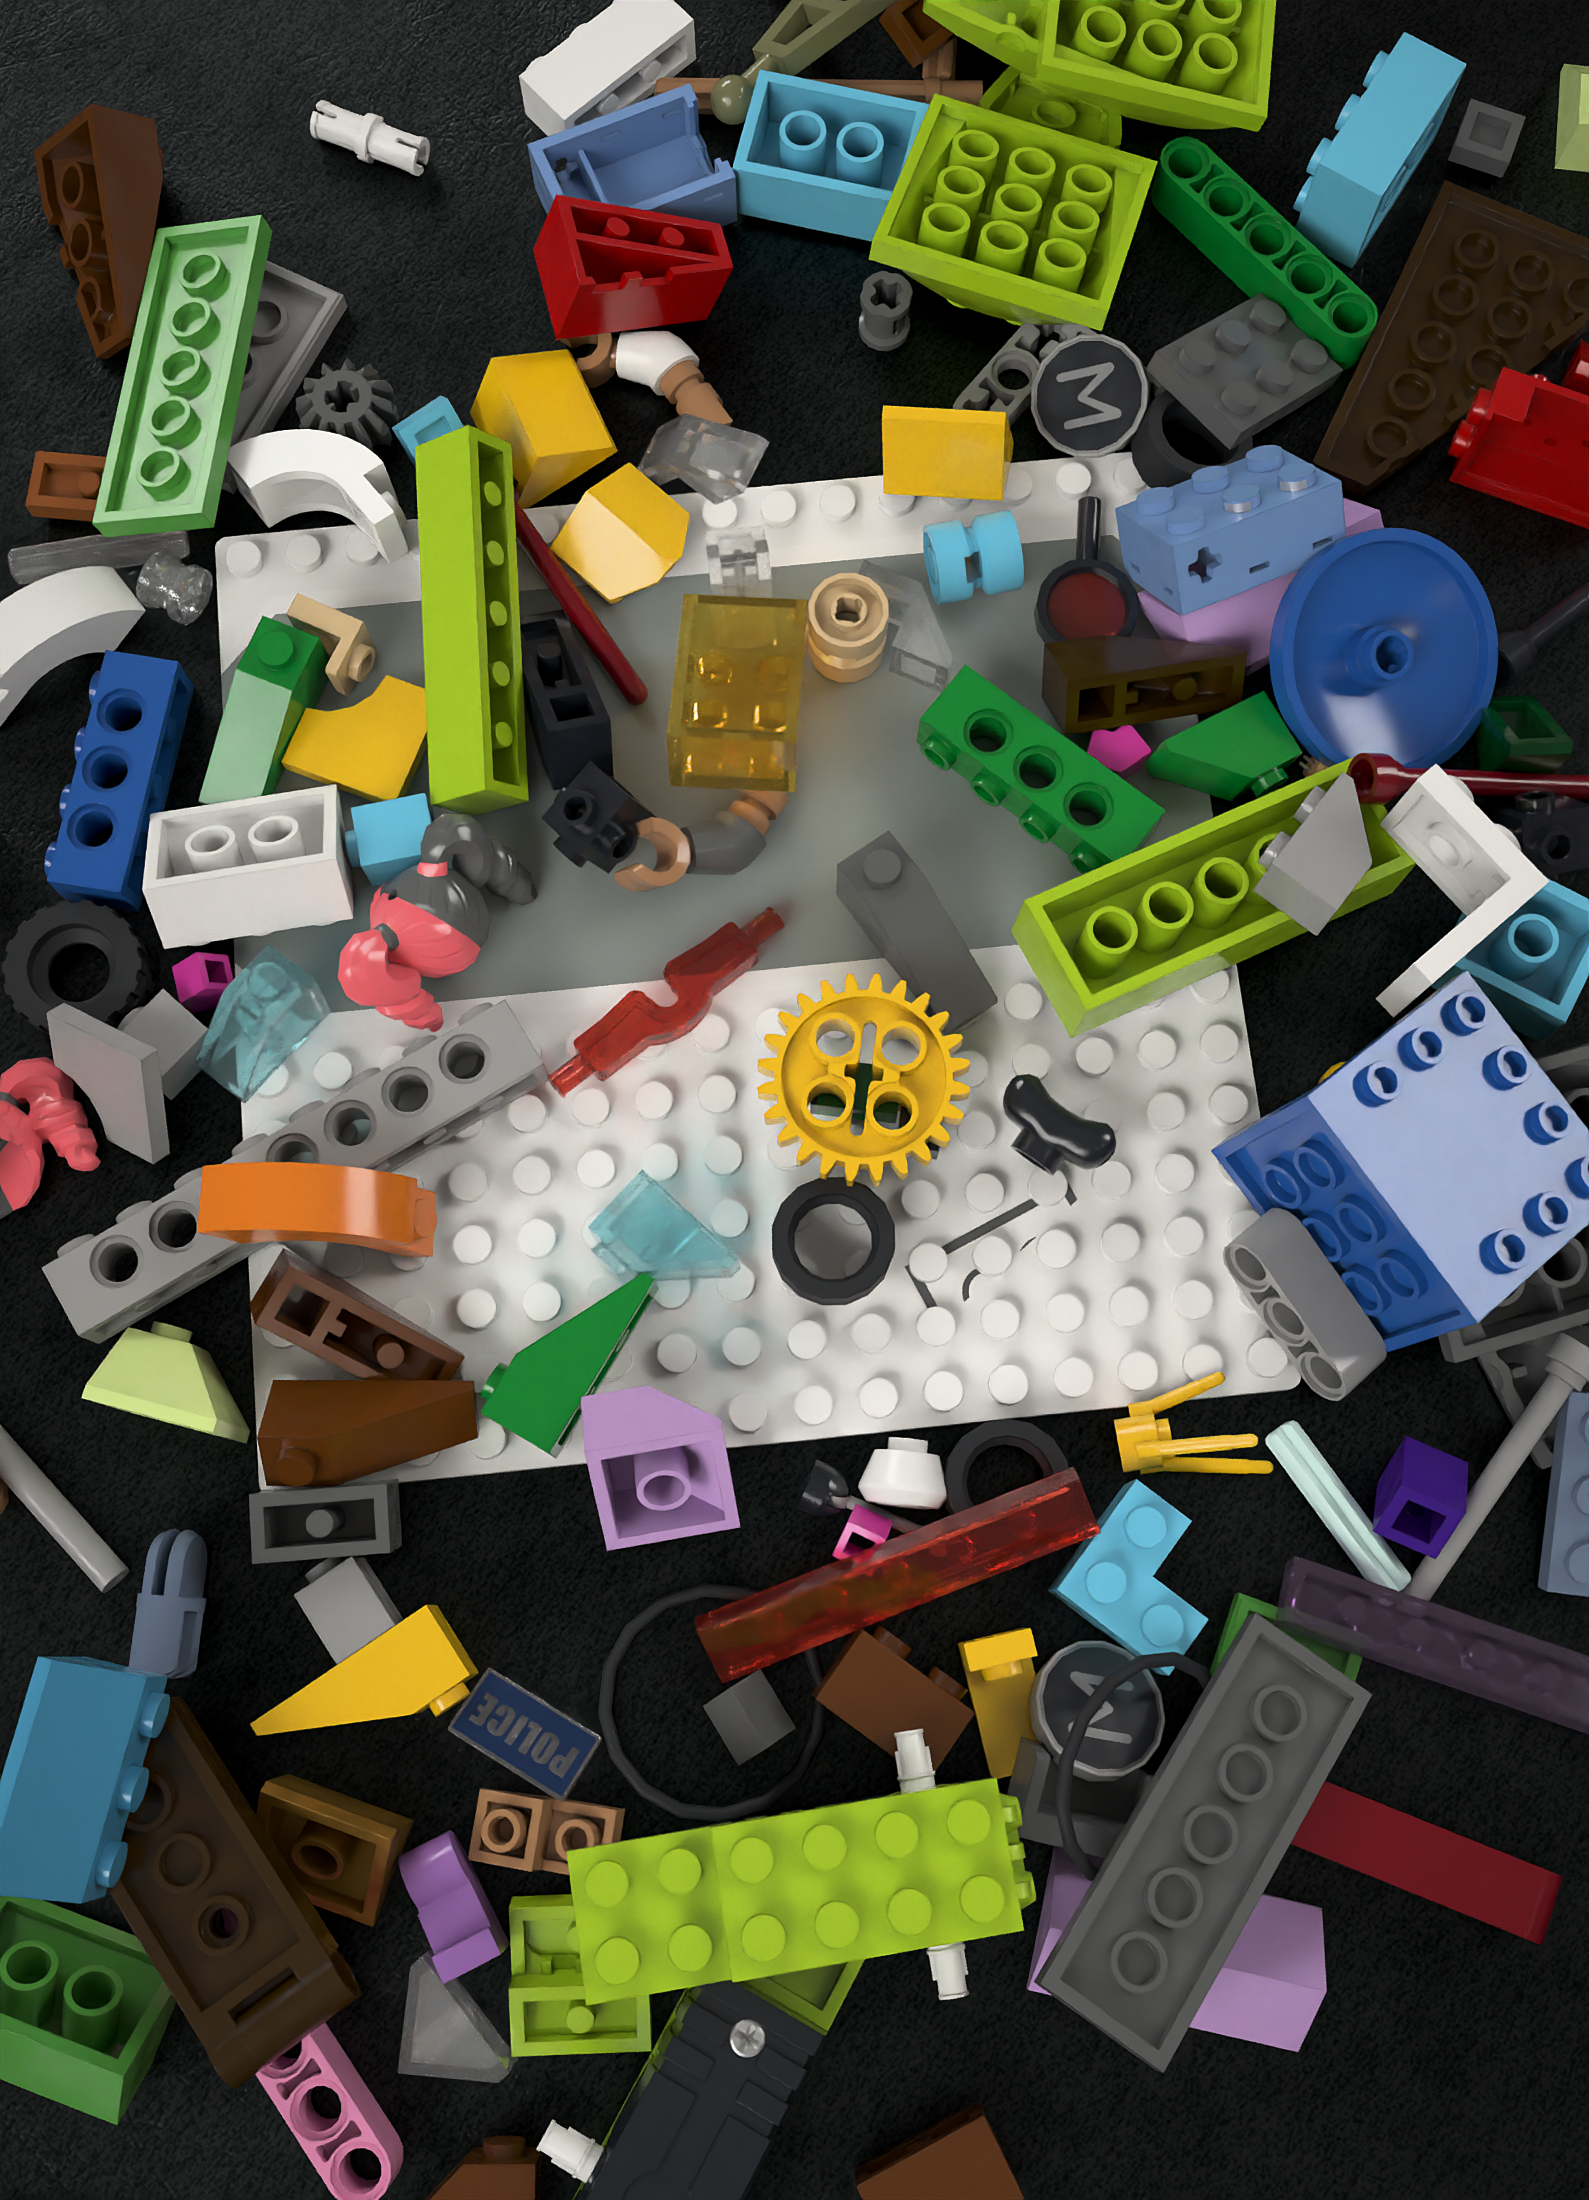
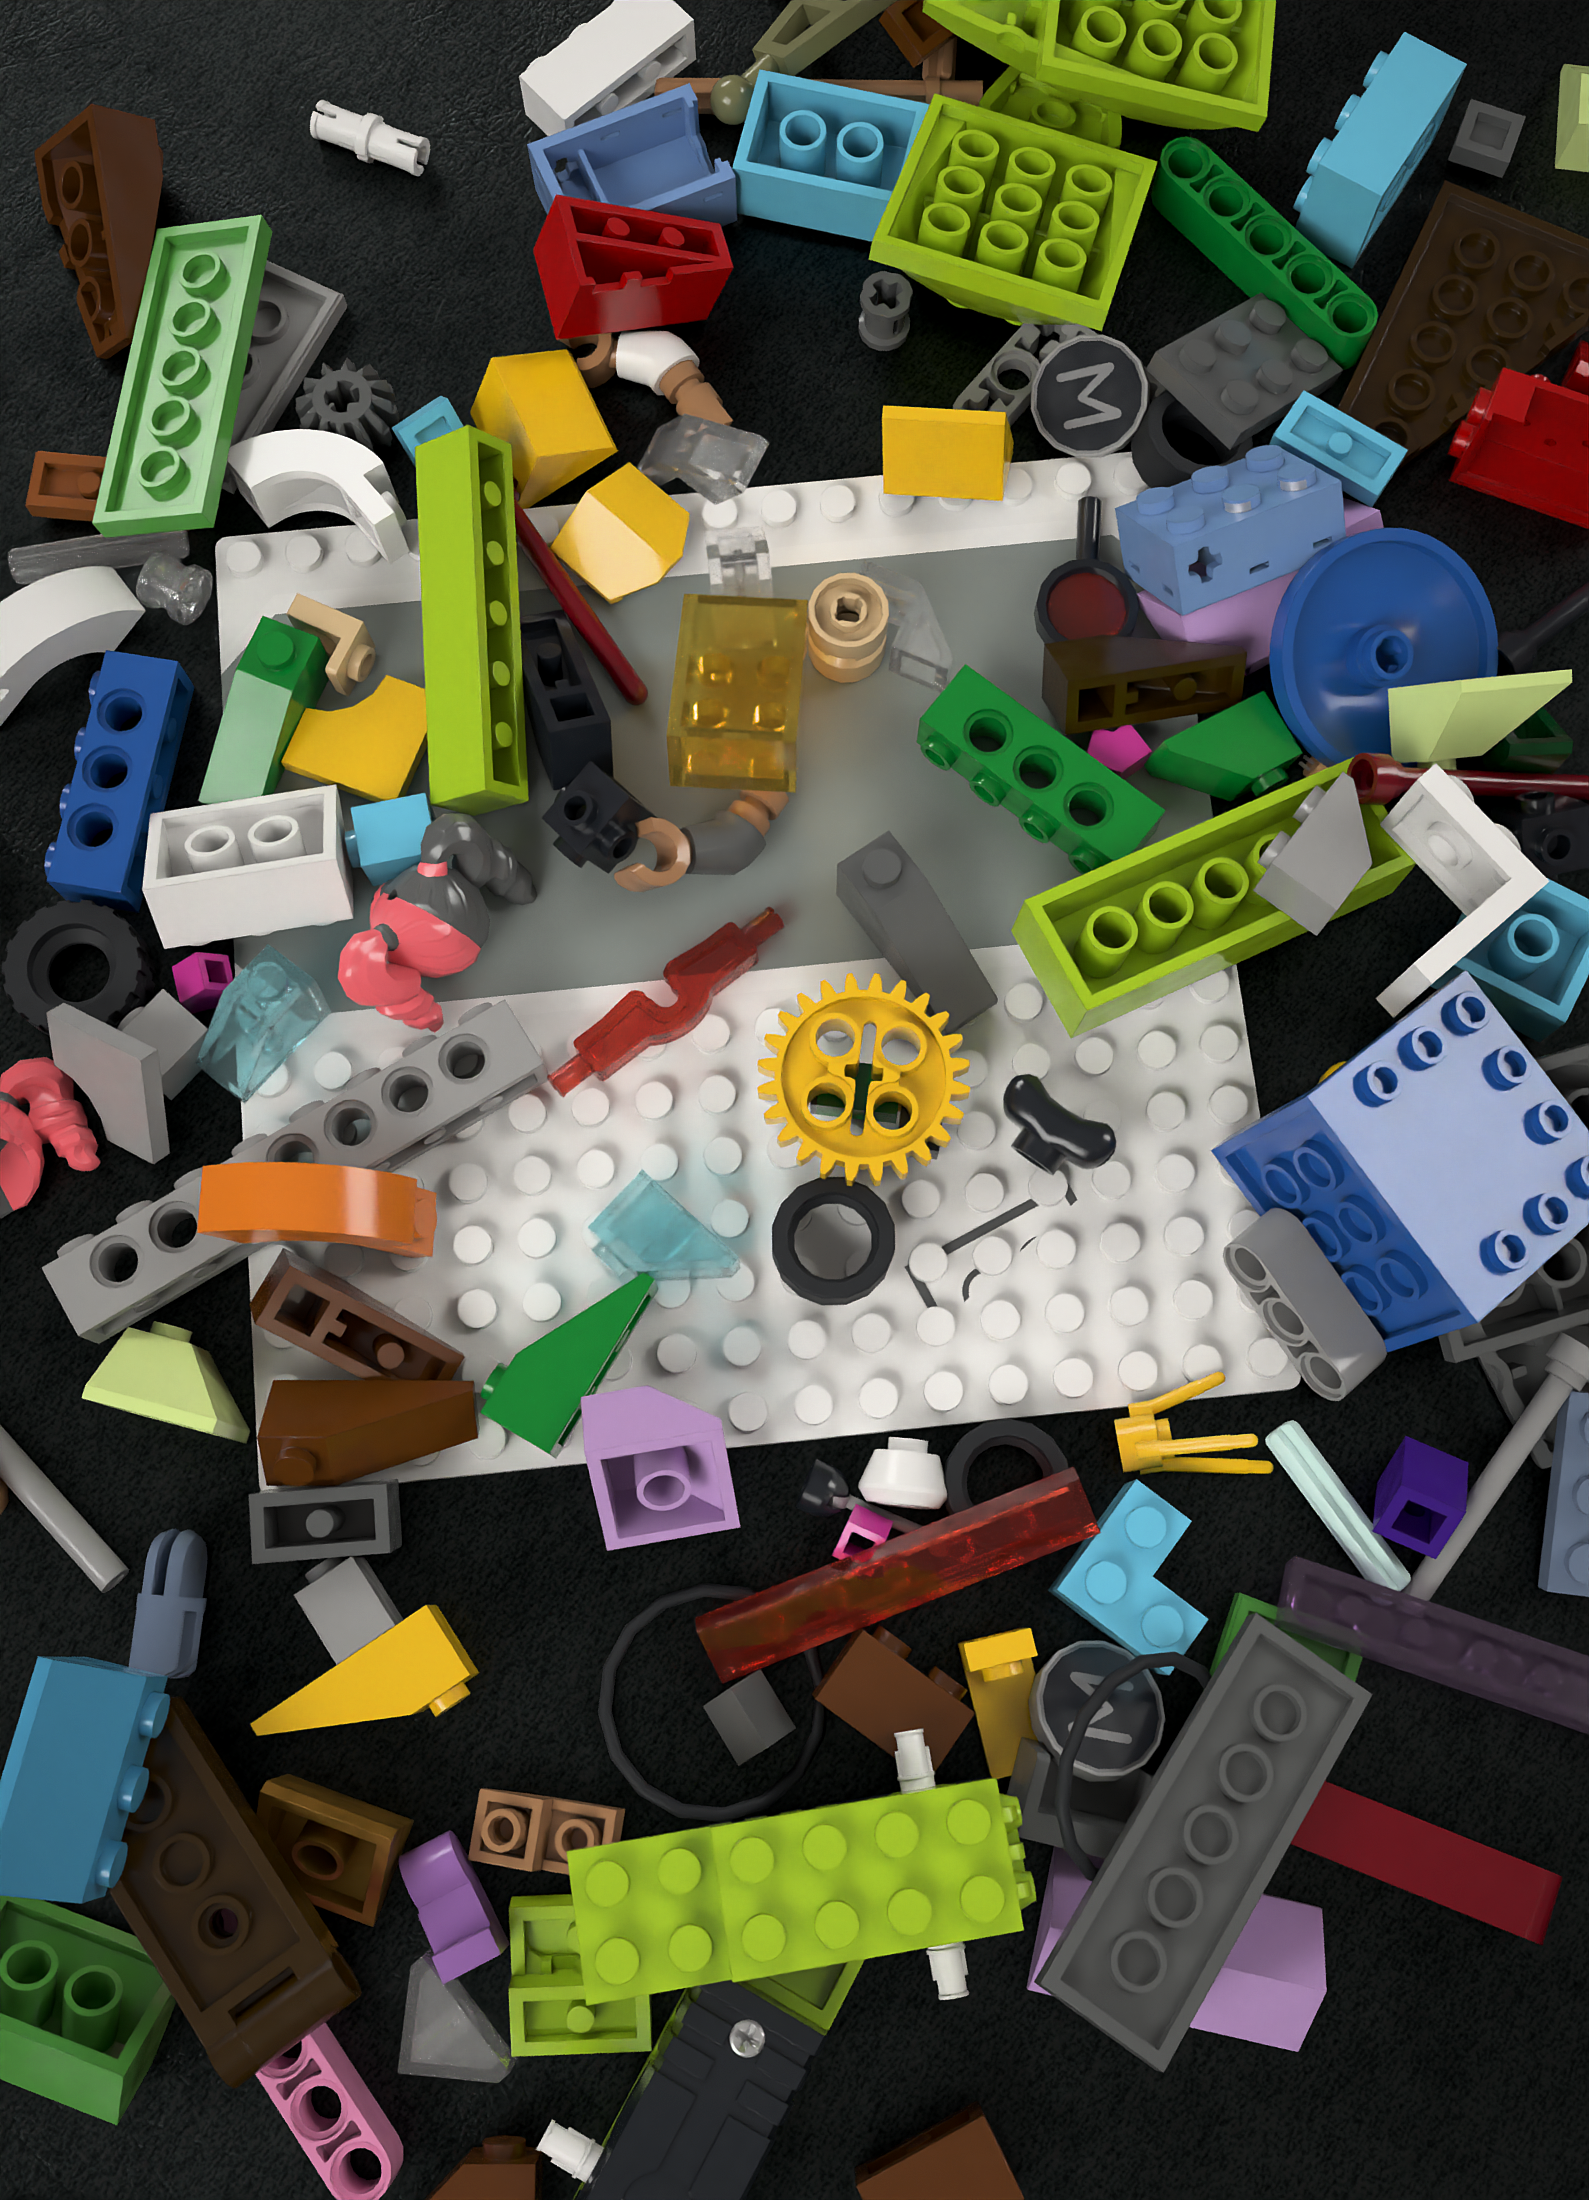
(525, 1734): slope -> none
(994, 554): medium azure wheel -> none
(1340, 447): none -> medium azure plate
(1464, 716): none -> yellowish green slope

